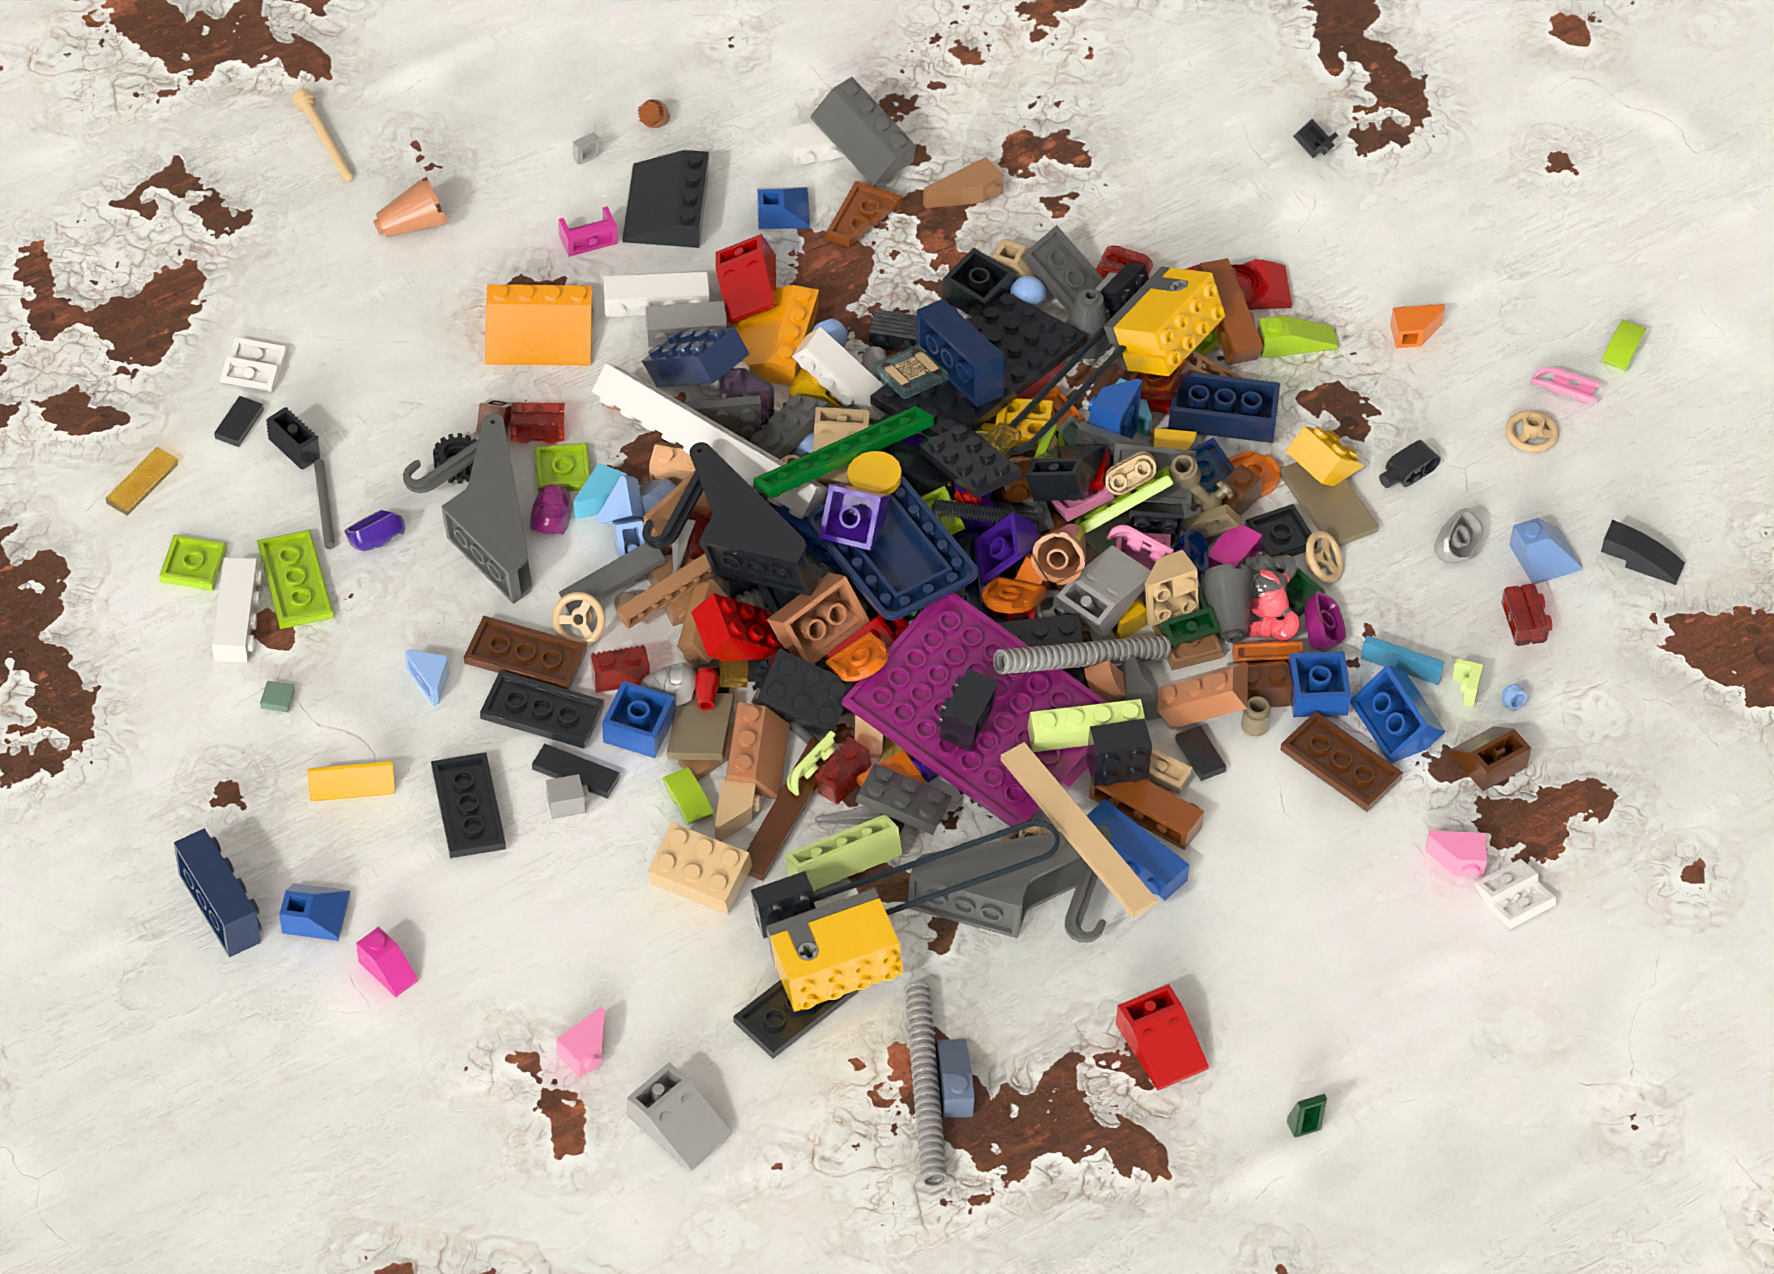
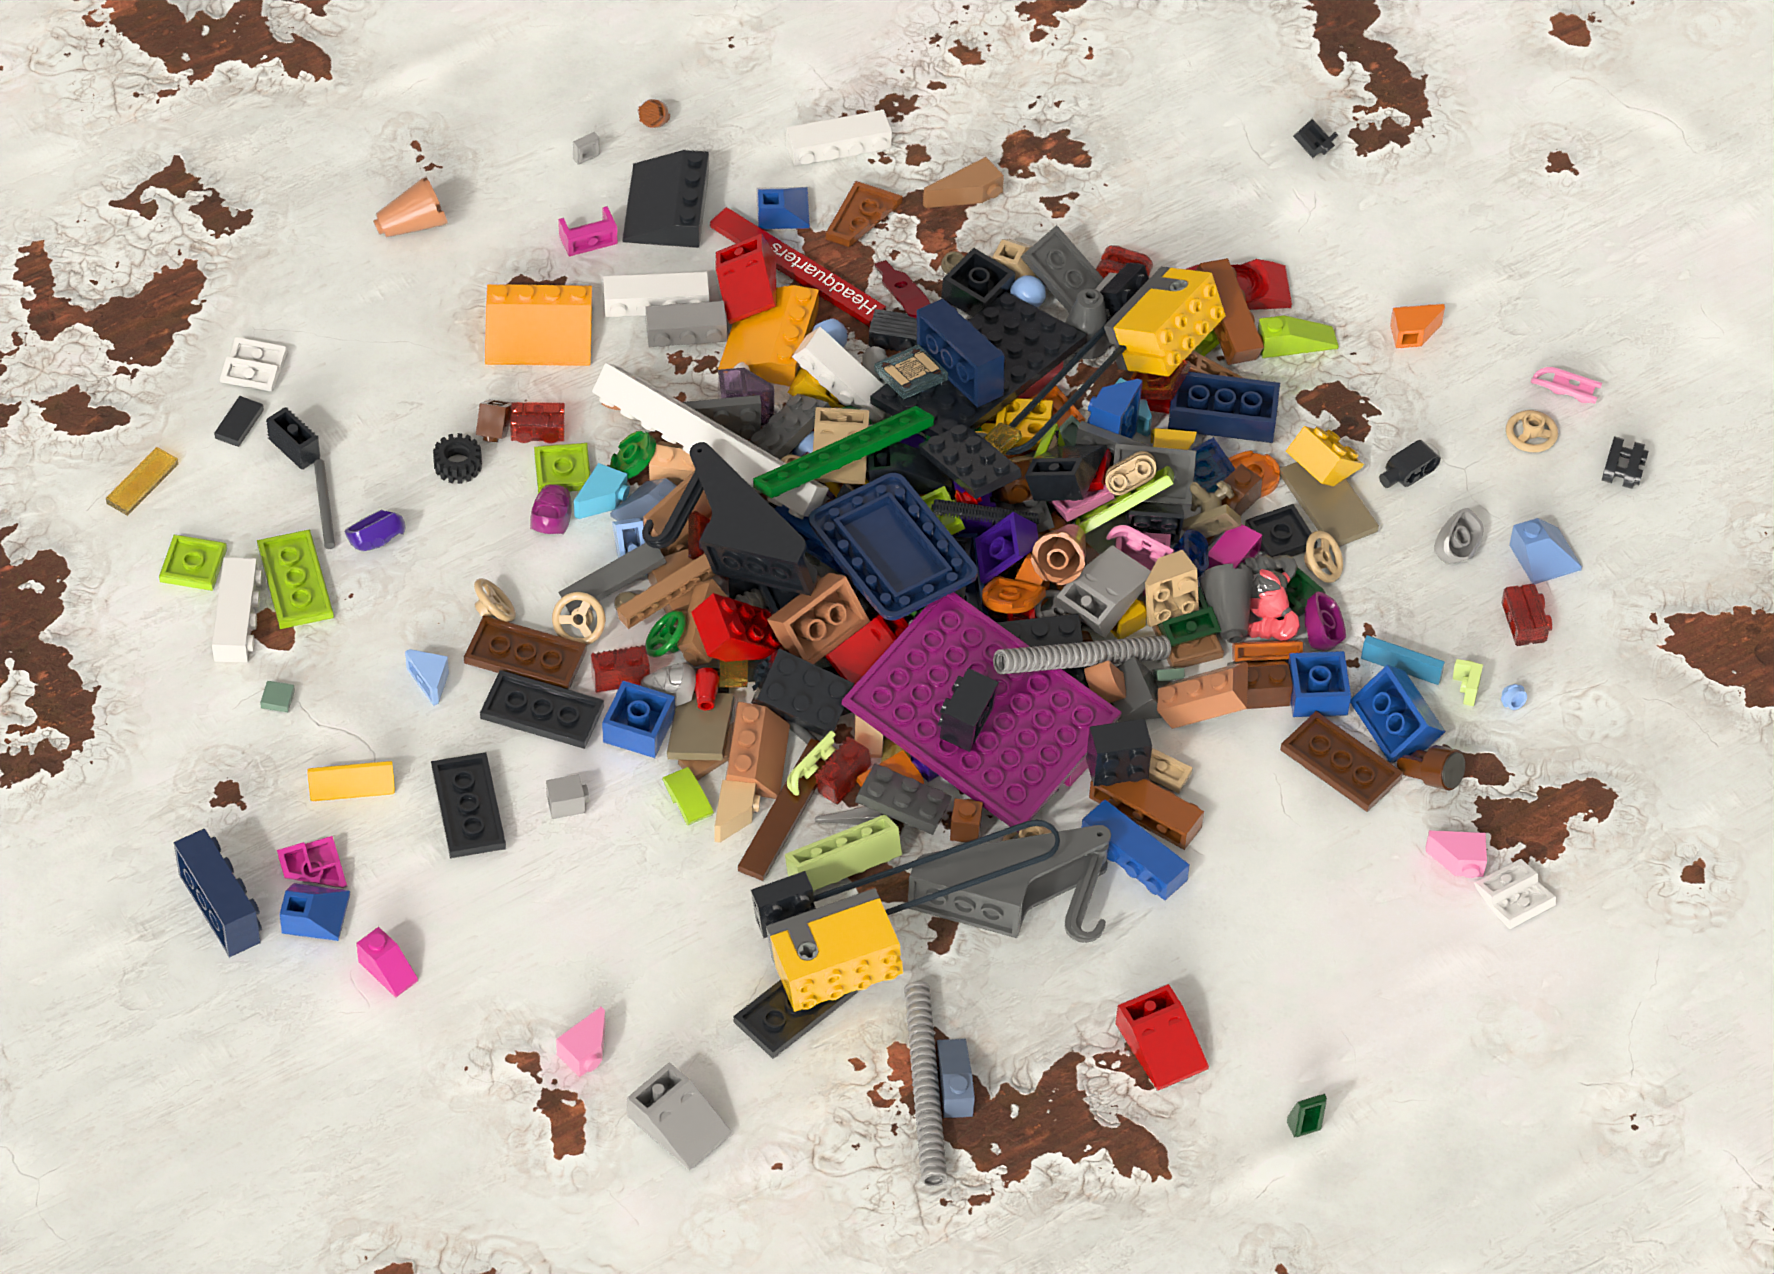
(305, 102): tan piece -> none
(313, 863): none -> dark pink slope
(486, 515): dark grey piece -> none
(493, 602): none -> tan piece
(560, 764): black tile -> none
(622, 502): light blue slope -> none
(634, 453): none -> green tile
(668, 635): none -> green piece
(680, 545): light grey piece -> none
(695, 356): dark blue brick -> none
(700, 868): tan brick -> none
(801, 267): none -> red tile
(853, 515): dark purple slope -> none
(859, 659): orange tile -> none
(863, 132): dark grey slope -> none
(875, 472): yellow tile -> none
(902, 288): none -> dark red piece
(950, 261): none -> dark tan plate
(966, 820): none -> dark orange brick
(1071, 725): yellowish green brick -> none
(1079, 830): tan tile -> none
(1170, 673): none -> sand green tile
(1185, 471): dark tan brick -> none
(1200, 753): black tile -> none
(1256, 717): dark tan brick -> none
(1437, 767): none -> reddish brown piece
(1492, 756): reddish brown slope -> none
(1624, 345): lime slope -> none
(1631, 474): none -> black brick
(1642, 553): black slope -> none

